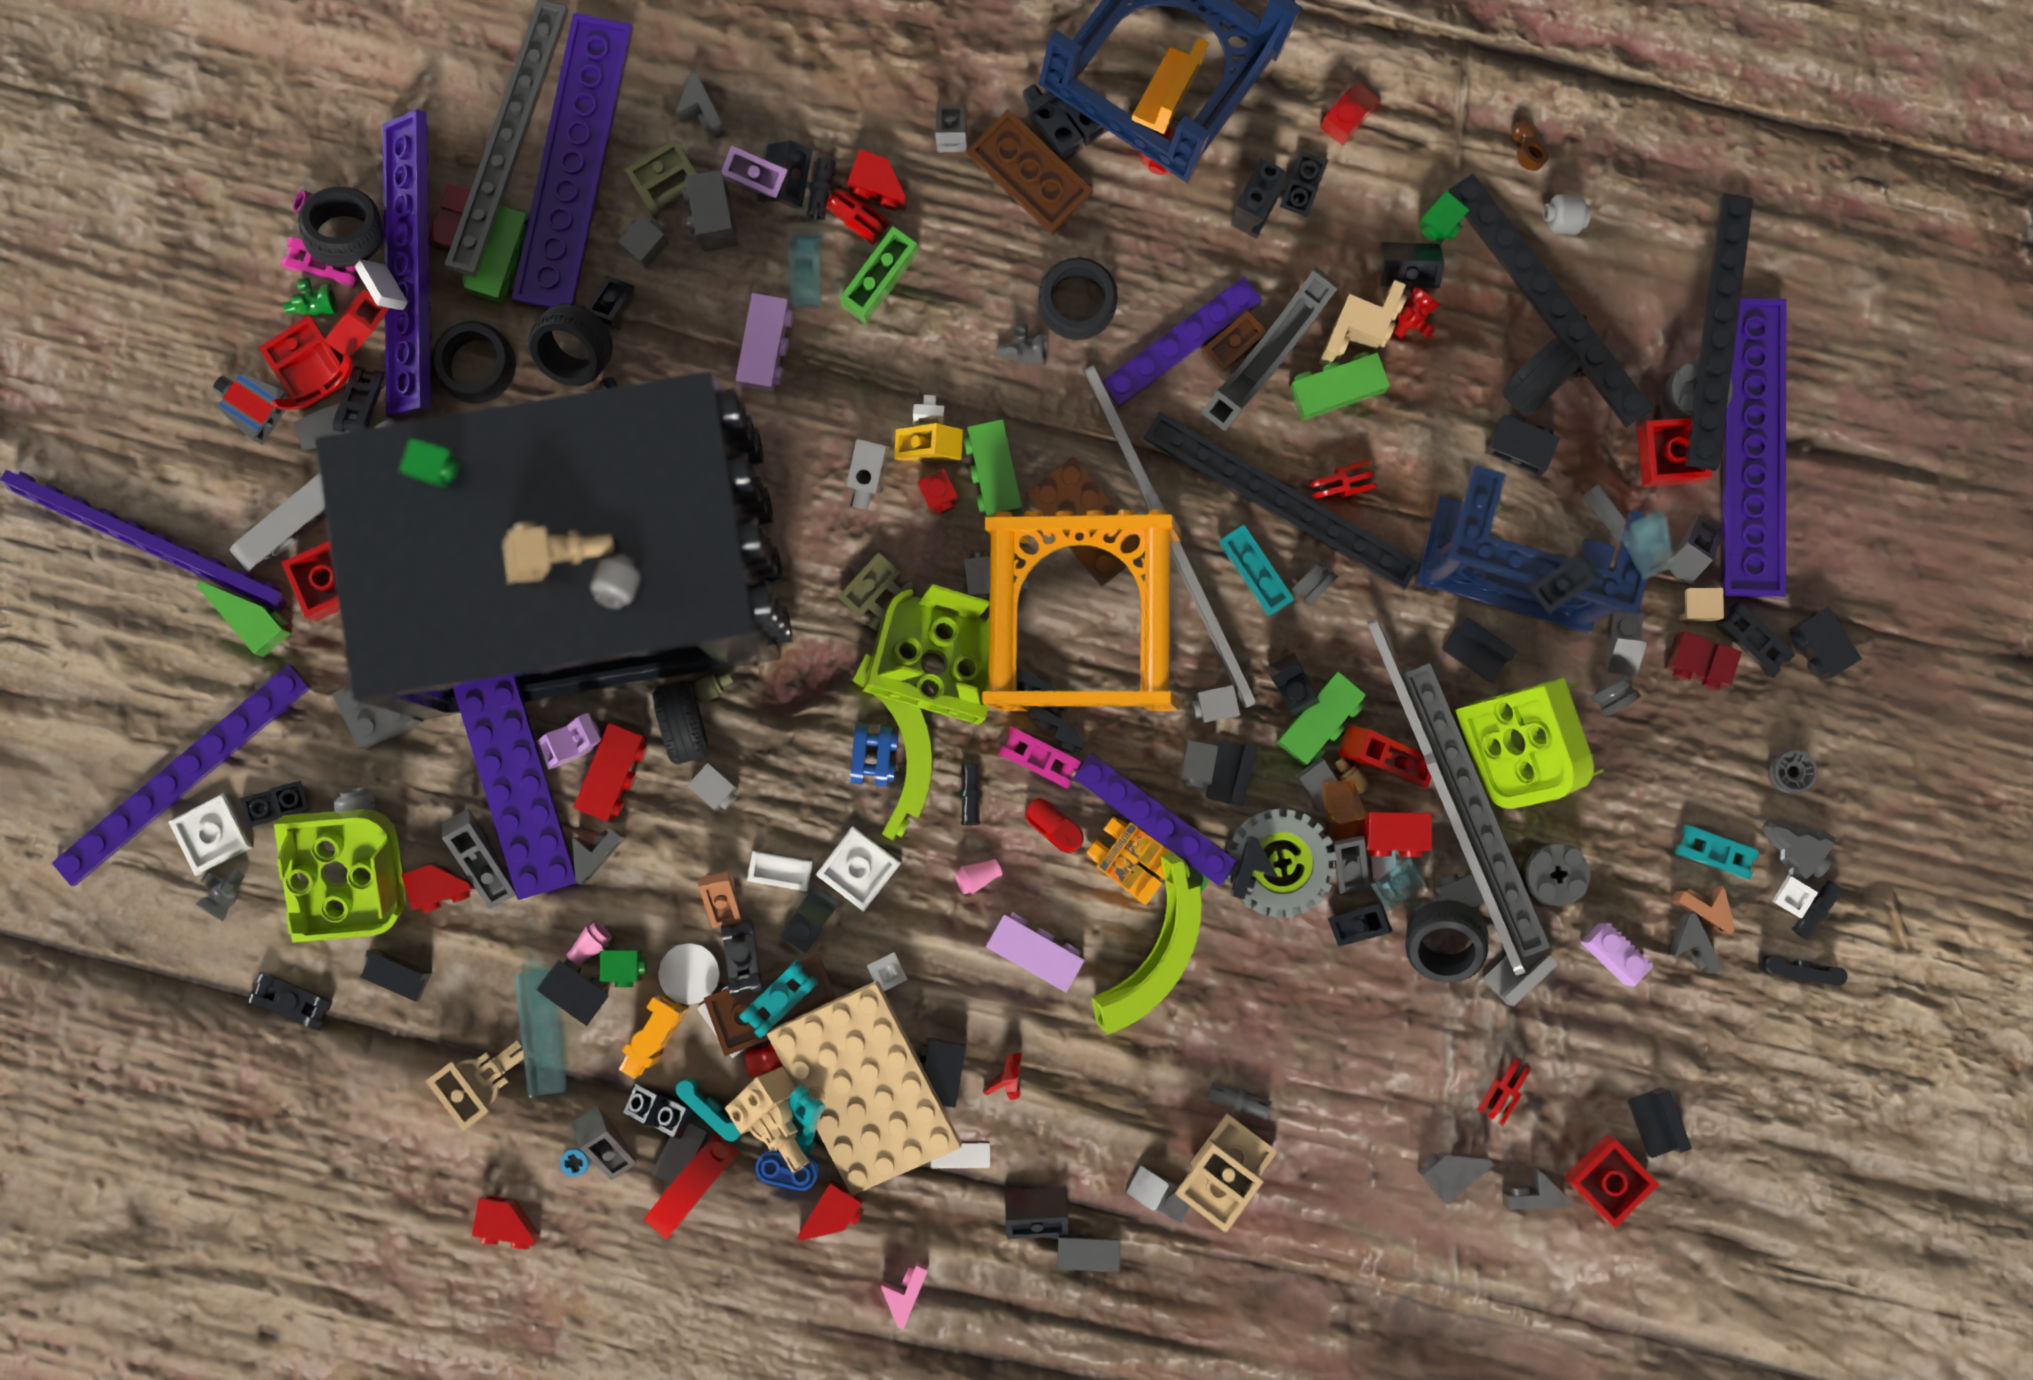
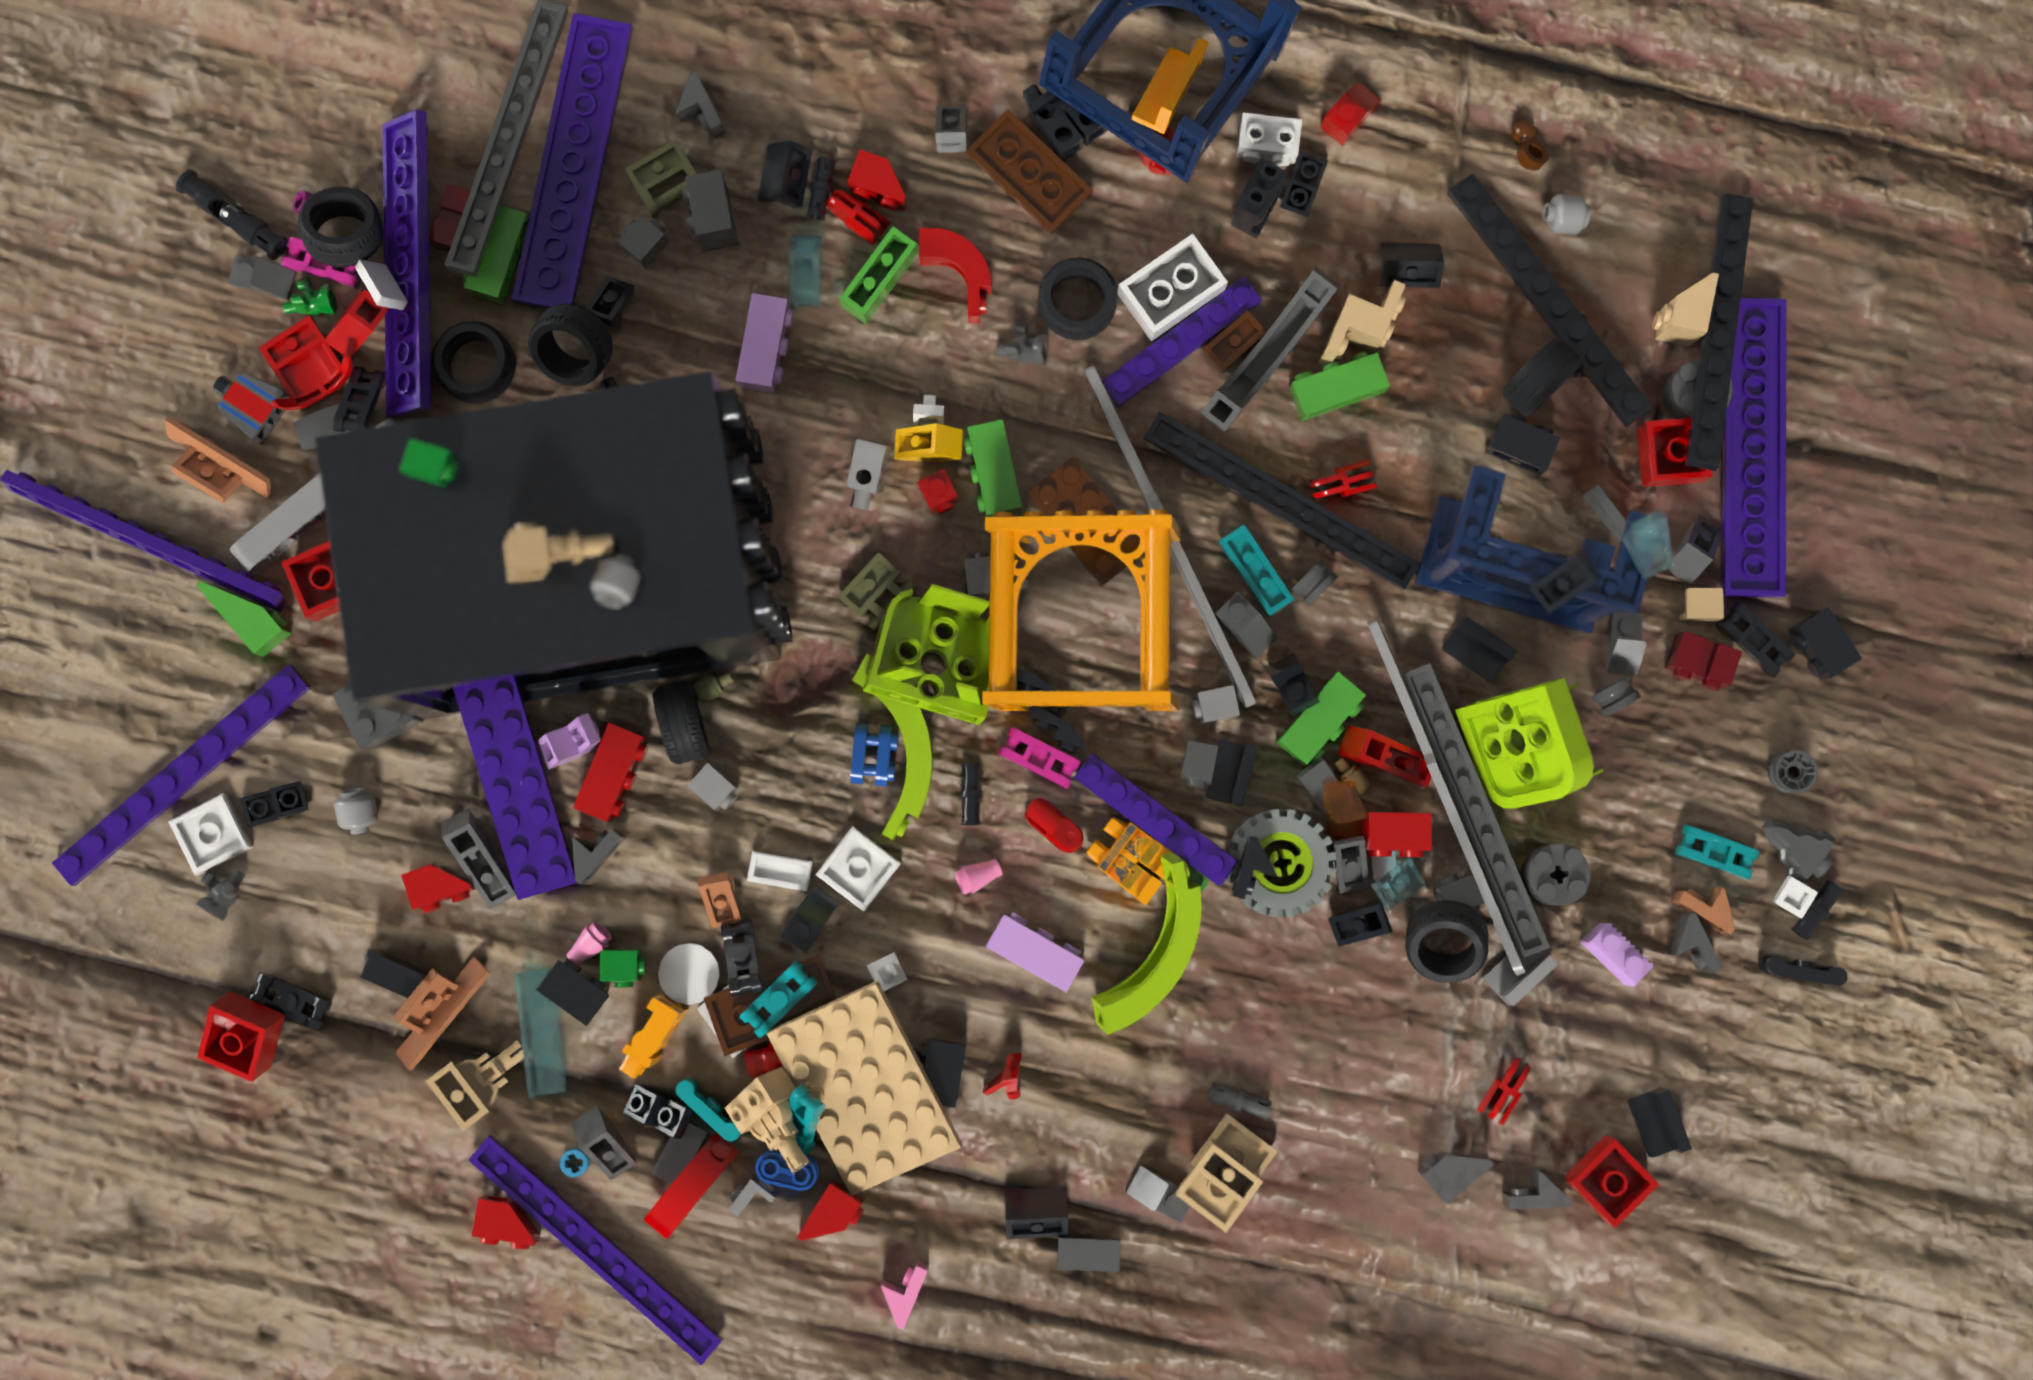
(212, 467): none -> nougat bracket
(240, 1036): none -> red brick
(246, 225): none -> black piece
(262, 277): none -> dark grey slope
(360, 841): lime piece -> none
(434, 1007): none -> nougat bracket
(596, 1249): none -> dark purple plate
(743, 1195): none -> light grey bracket
(753, 172): lavender slope -> none
(956, 252): none -> red arch
(968, 1156): white sticker -> none
(1172, 287): none -> white brick
(1245, 625): none -> dark grey slope
(1268, 139): none -> white brick
(1415, 312): red piece -> none
(1443, 219): green brick -> none
(1688, 314): none -> tan slope

